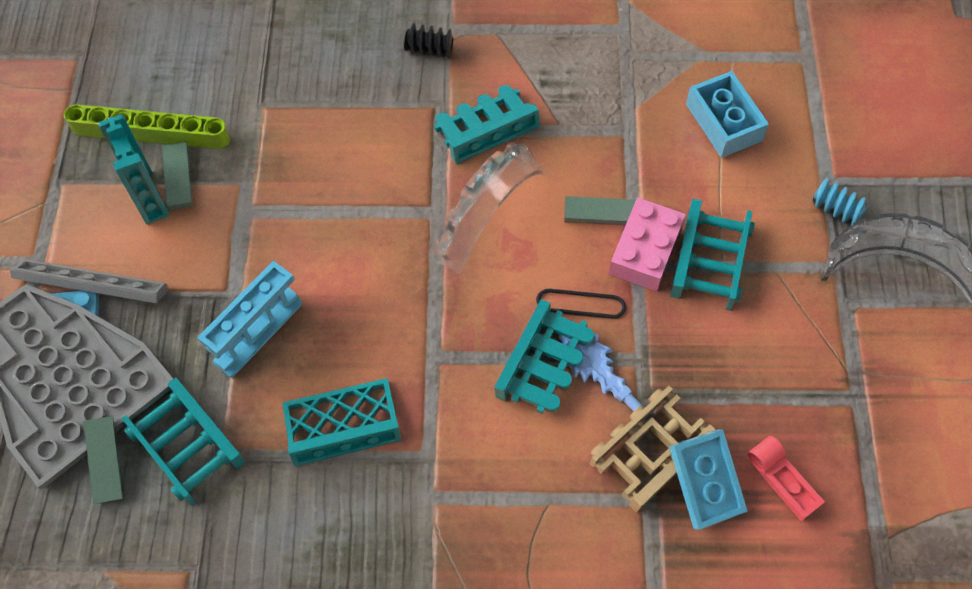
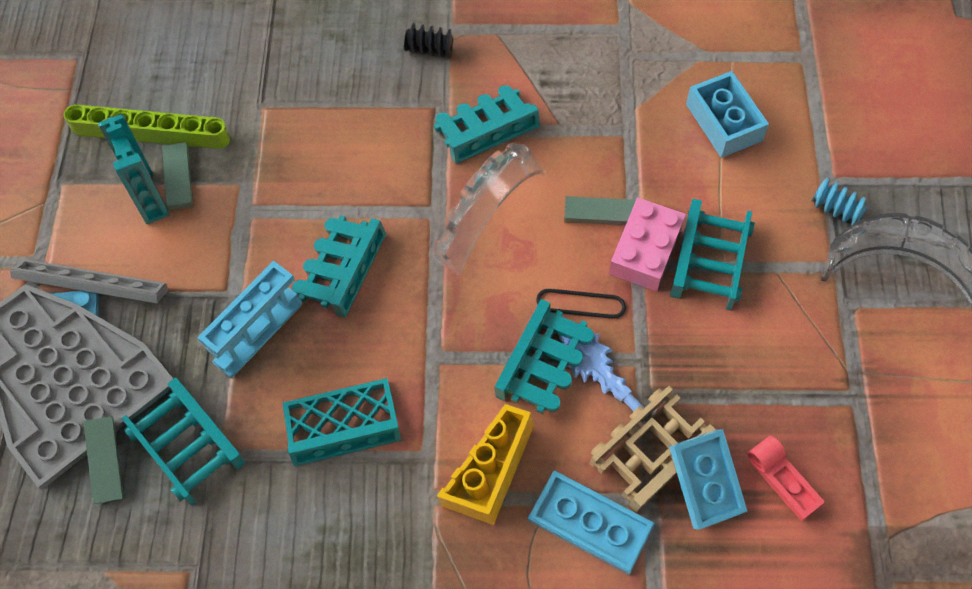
(353, 269): none -> teal fence
(486, 474): none -> yellow wedge
(591, 522): none -> medium azure tile

